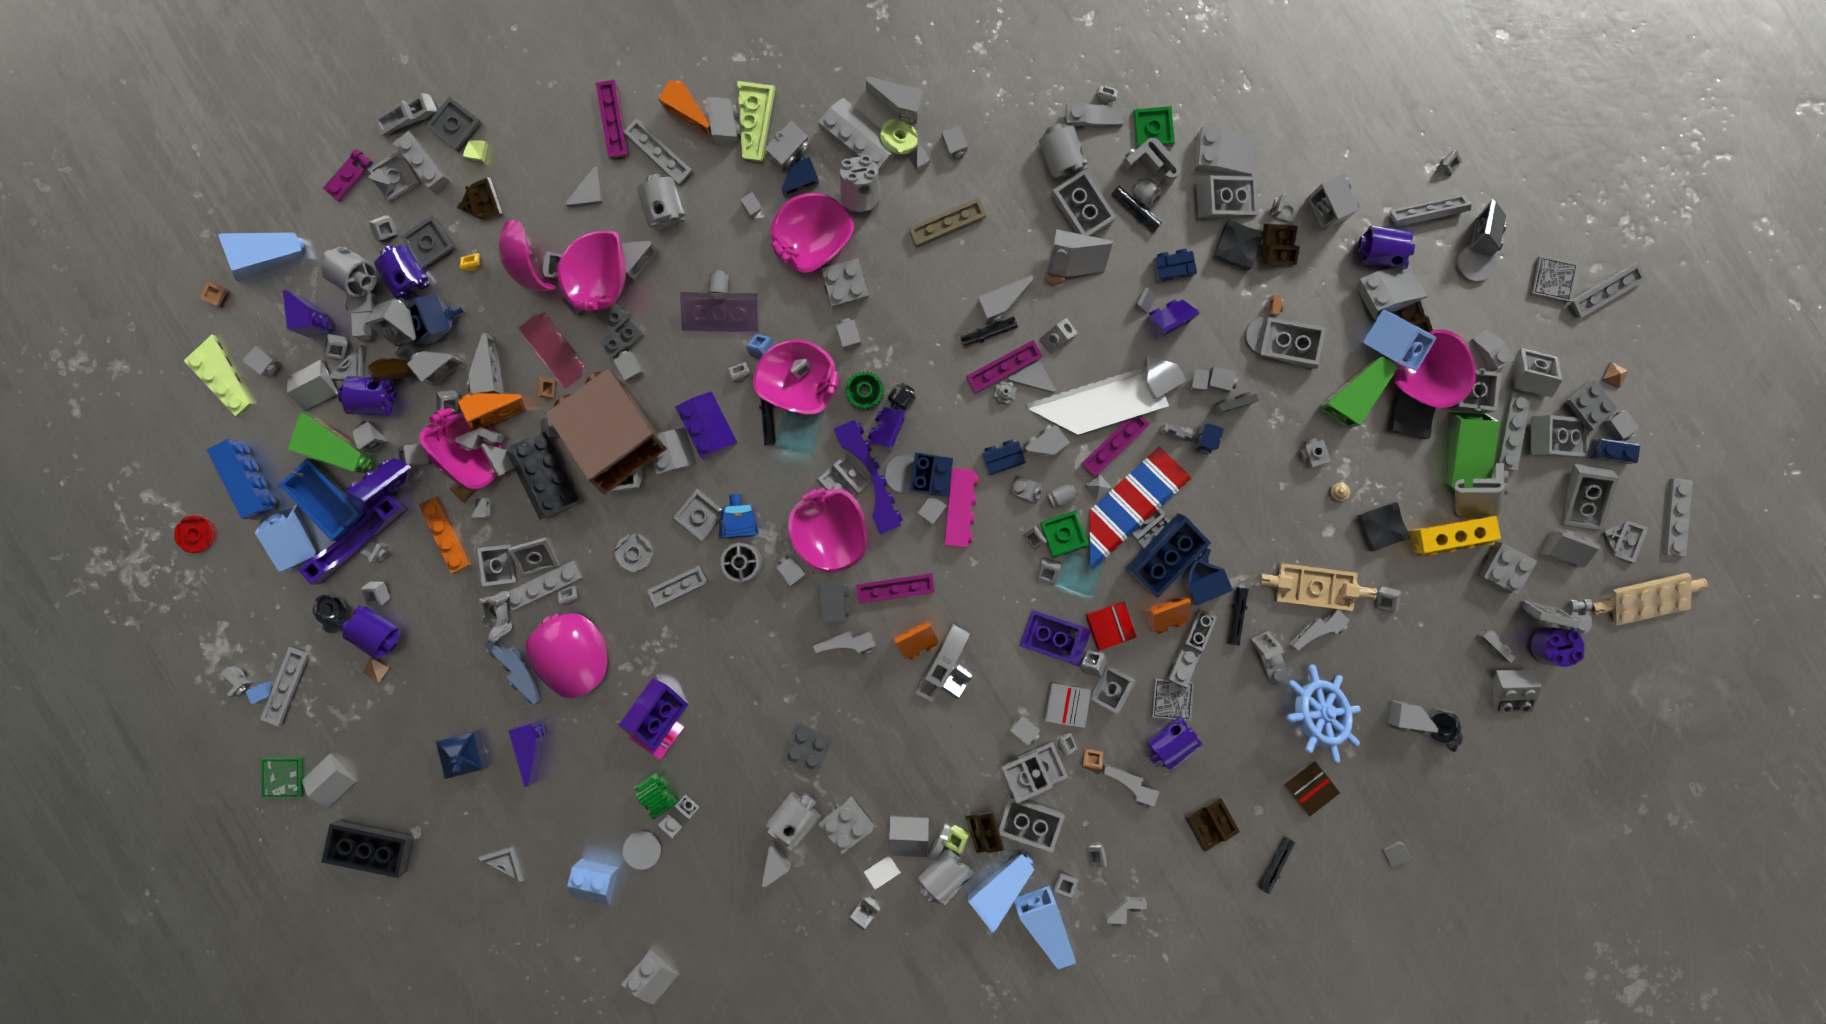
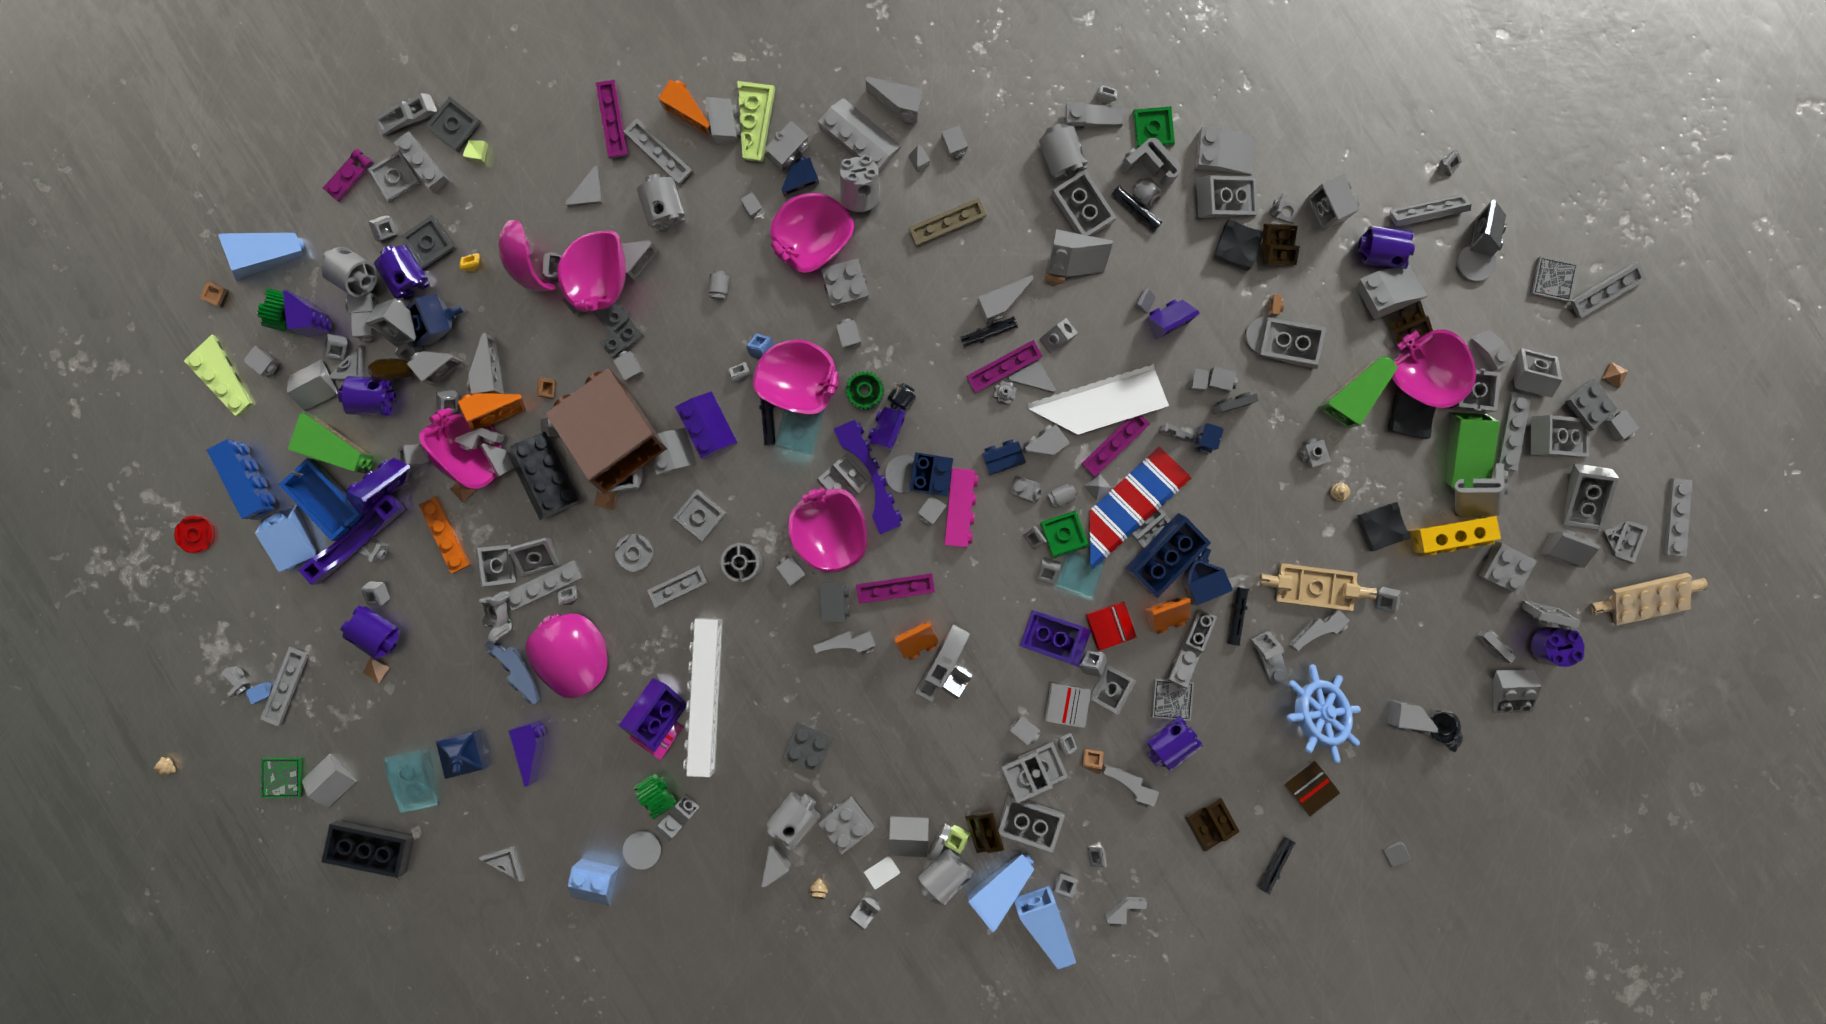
(164, 766): none -> tan plate
(273, 310): none -> green brick
(329, 612): black hair -> none
(368, 436): light grey slope -> none
(382, 181): light grey slope -> none
(412, 779): none -> clear light blue slope
(481, 200): dark brown slope -> none
(482, 508): light grey slope -> none
(548, 346): clear pink windscreen -> none
(606, 501): none -> medium nougat plate
(649, 978): light grey slope -> none
(704, 697): none -> white brick
(719, 311): clear purple tile -> none
(737, 520): blue torso -> none
(800, 368): slope -> none
(818, 890): none -> tan plate
(897, 145): yellowish green tile -> none
(1162, 376): light grey slope -> none
(1174, 266): dark blue brick -> none
(1399, 340): light blue slope -> none
(1585, 619): light grey plate -> none
(1615, 451): dark blue brick -> none

